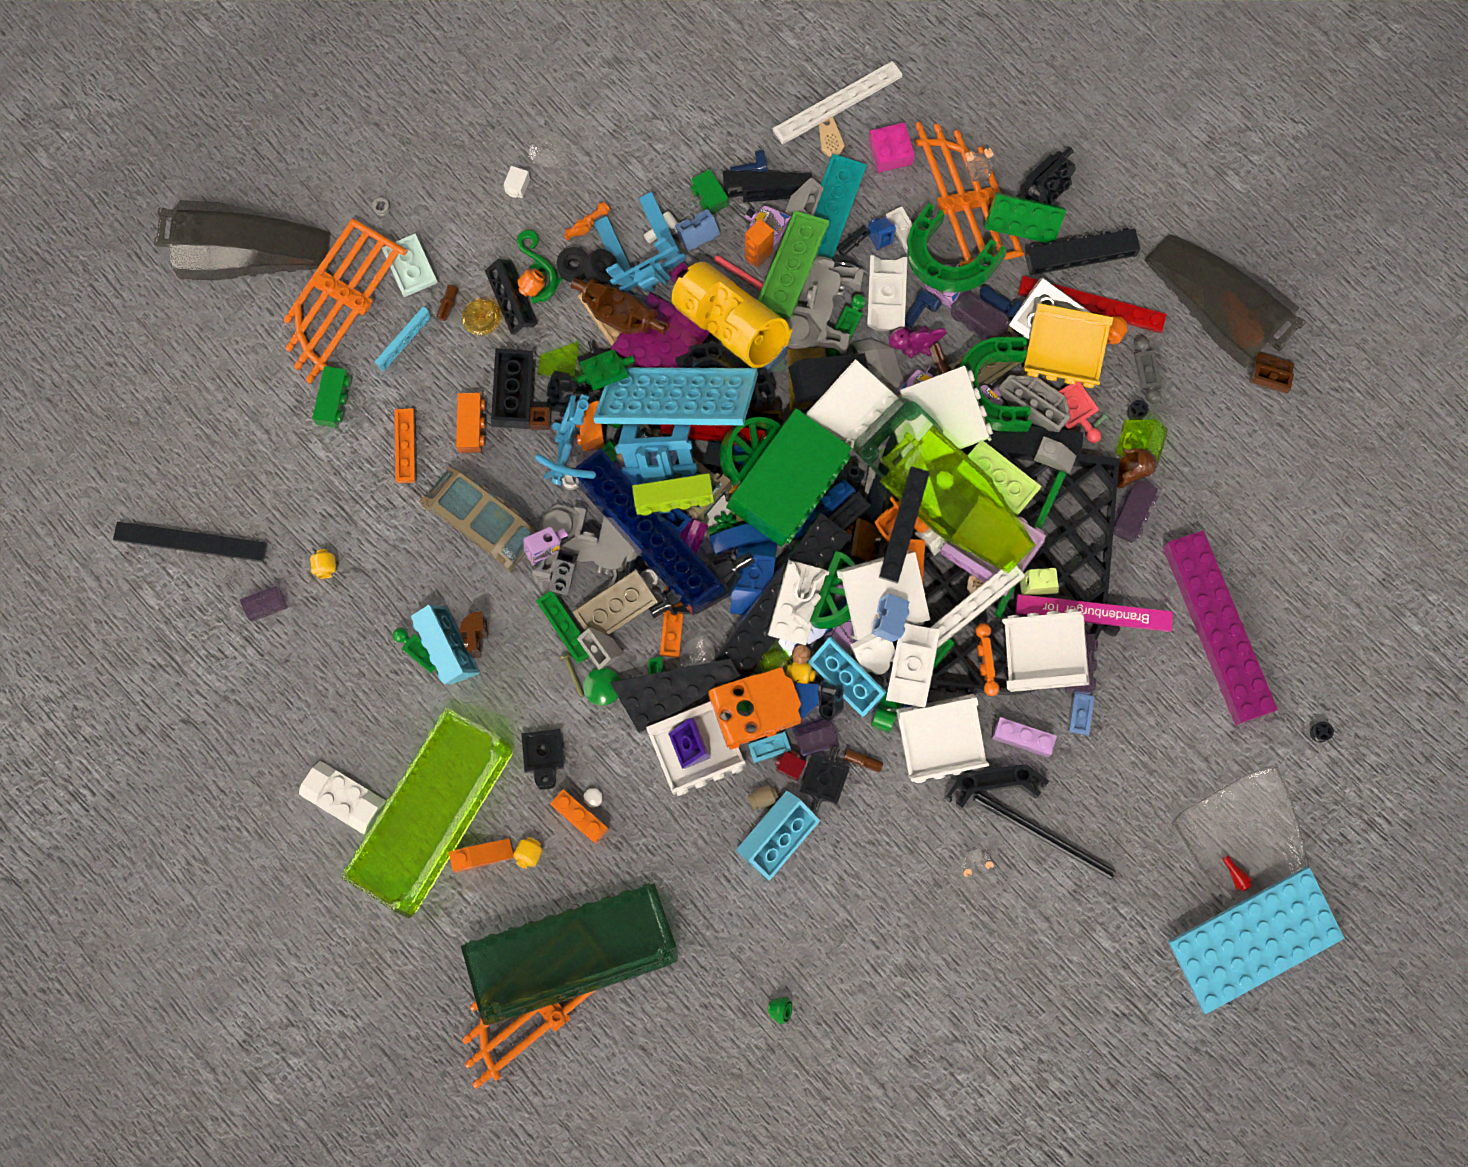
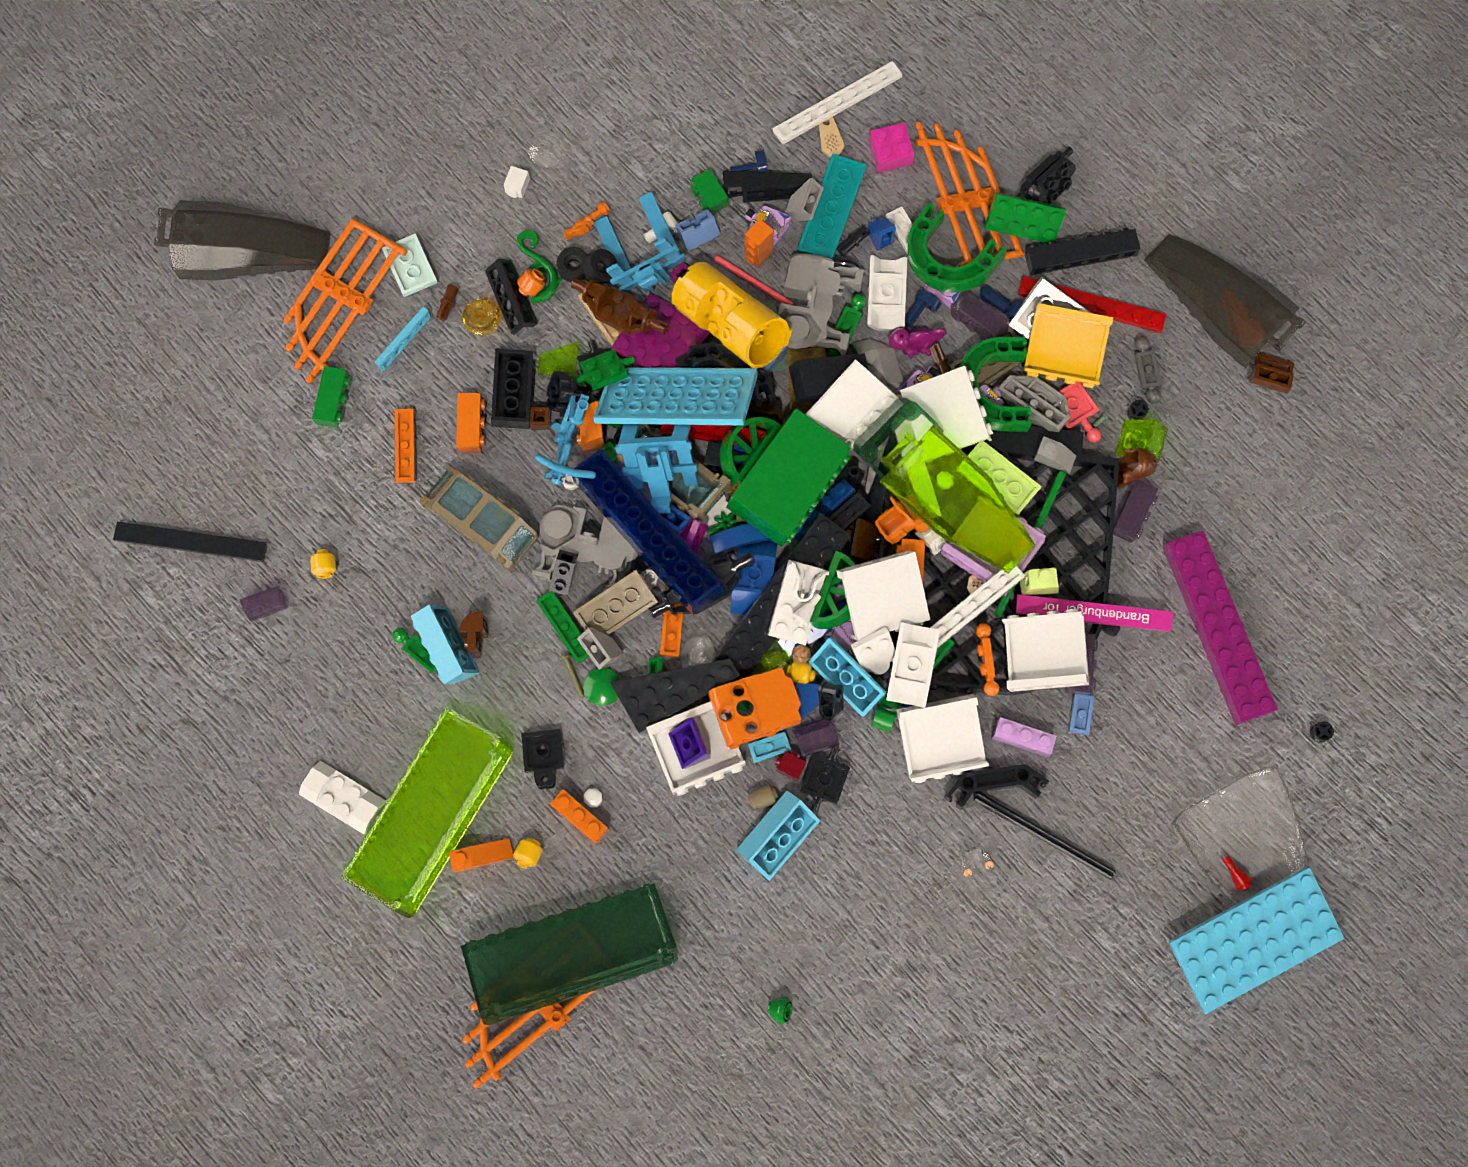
(381, 201): light grey bush -> none
(543, 544): lavender torso -> none
(673, 494): lime brick -> none
(793, 263): bright green plate -> none
(863, 760): reddish brown axle -> none
(892, 617): medium blue brick -> none
(904, 524): black plate -> none
(979, 165): clear piece -> none
(1117, 330): orange head -> none

